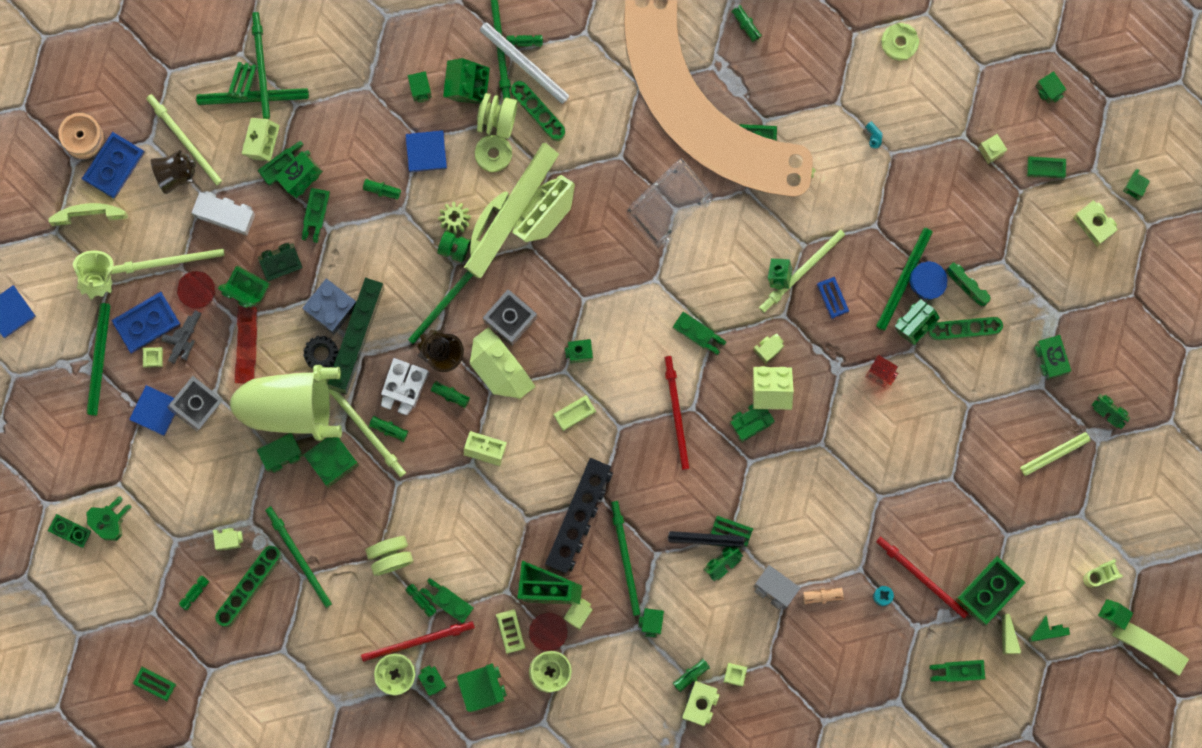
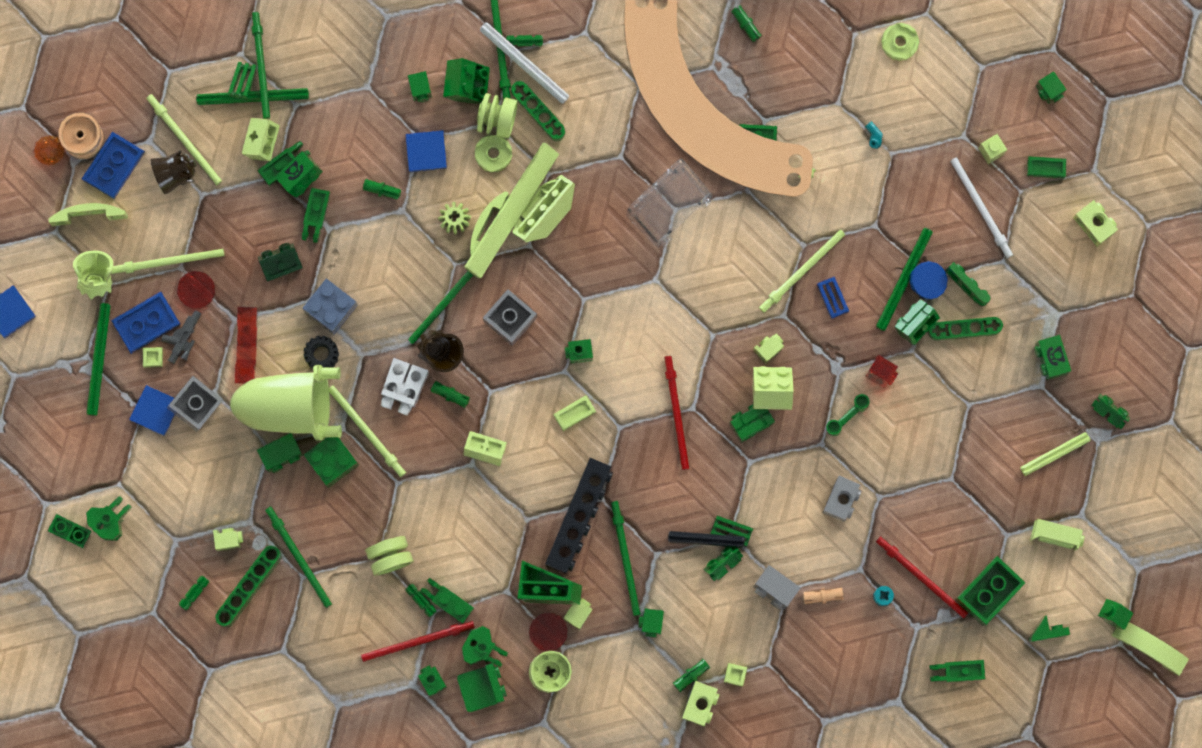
(54, 156): none -> clear orange gear
(169, 691): green tile -> none
(223, 213): white brick -> none
(244, 287): green bracket -> none
(356, 334): dark green brick -> none
(384, 678): yellowish green wheel -> none
(388, 428): green pin -> none
(447, 244): green wheel -> none
(483, 648): none -> green hinge
(498, 366): yellowish green wedge -> none
(511, 613): yellowish green slope -> none
(697, 332): green hinge -> none
(780, 273): green brick -> none
(834, 507): none -> light grey brick
(861, 404): none -> green bar
(1000, 239): none -> white bar
(1009, 639): yellowish green slope -> none
(1057, 534): none -> yellowish green window
(1105, 573): yellowish green piece -> none
(1136, 185): green panel -> none

